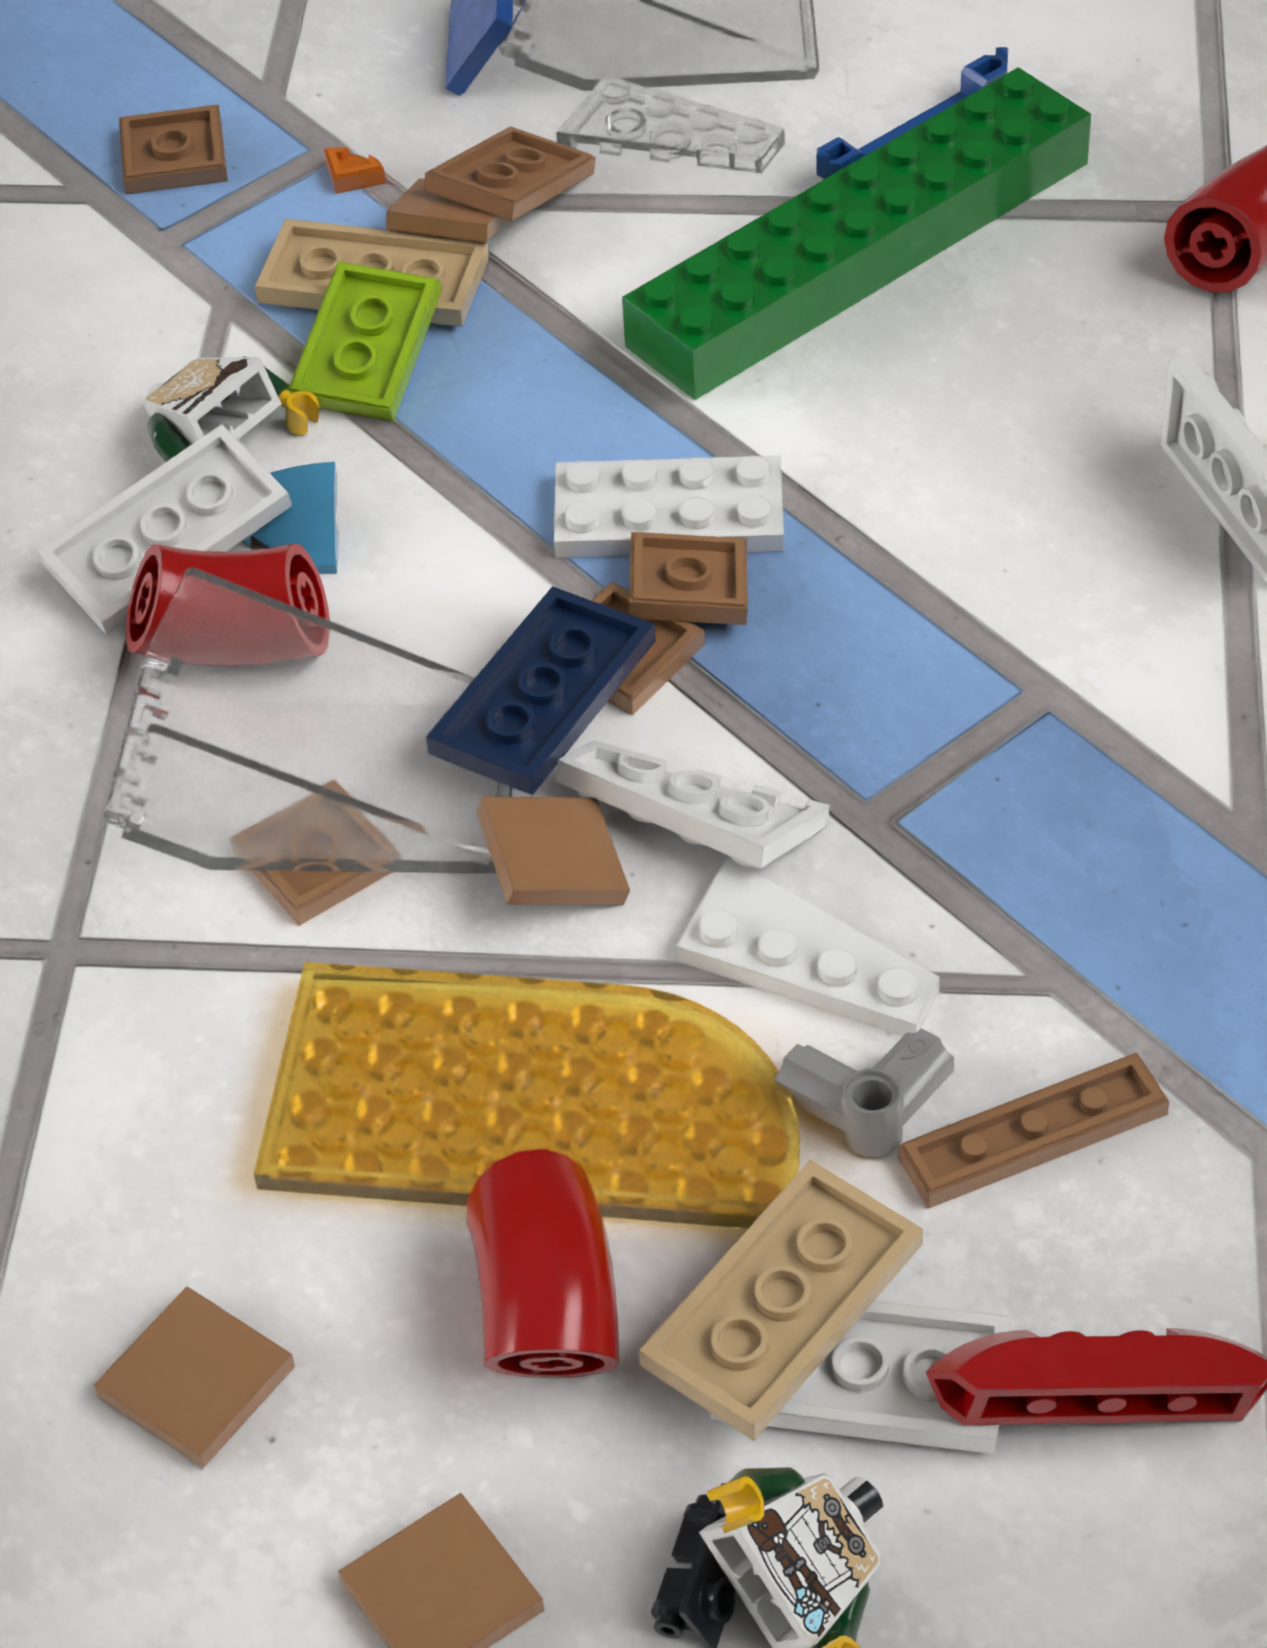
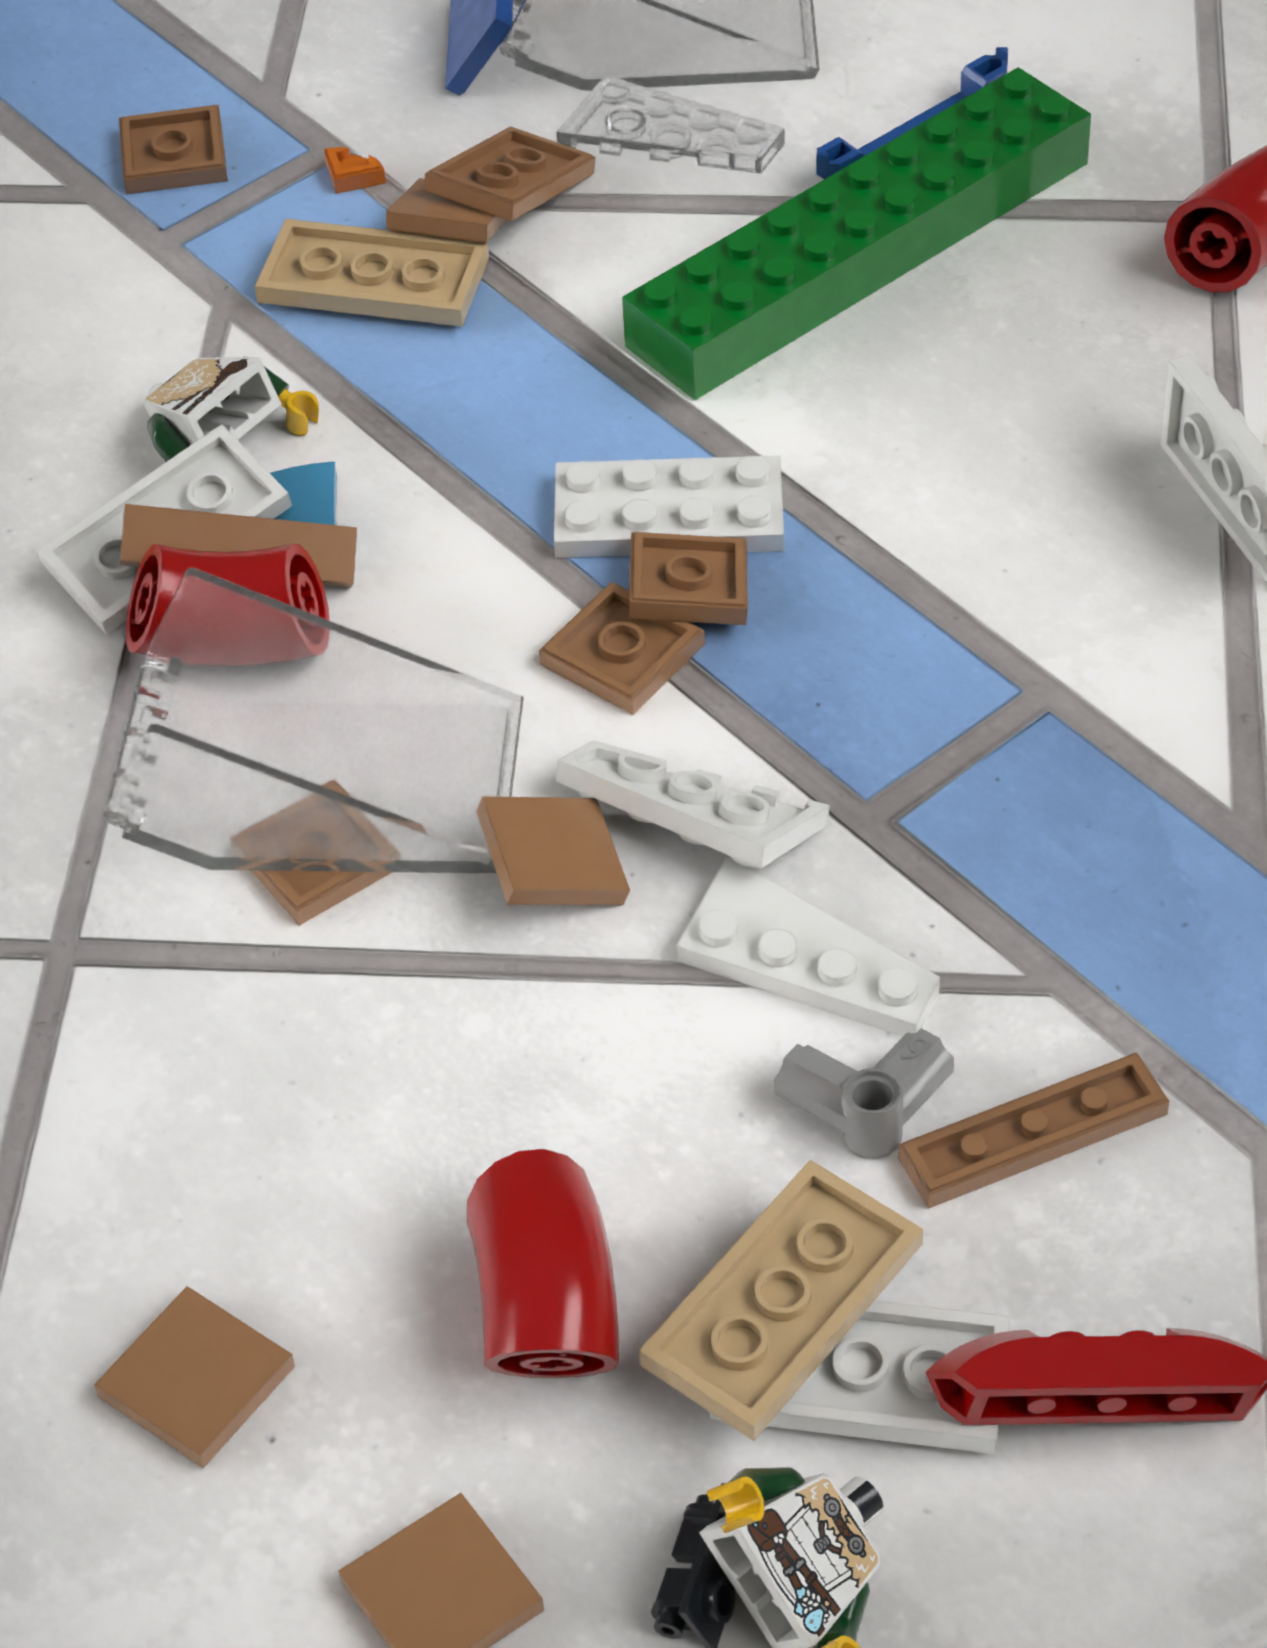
(328, 545): none -> medium nougat tile
(366, 340): lime tile -> none
(435, 1075): clear yellow plate -> none
(541, 690): dark blue plate -> none

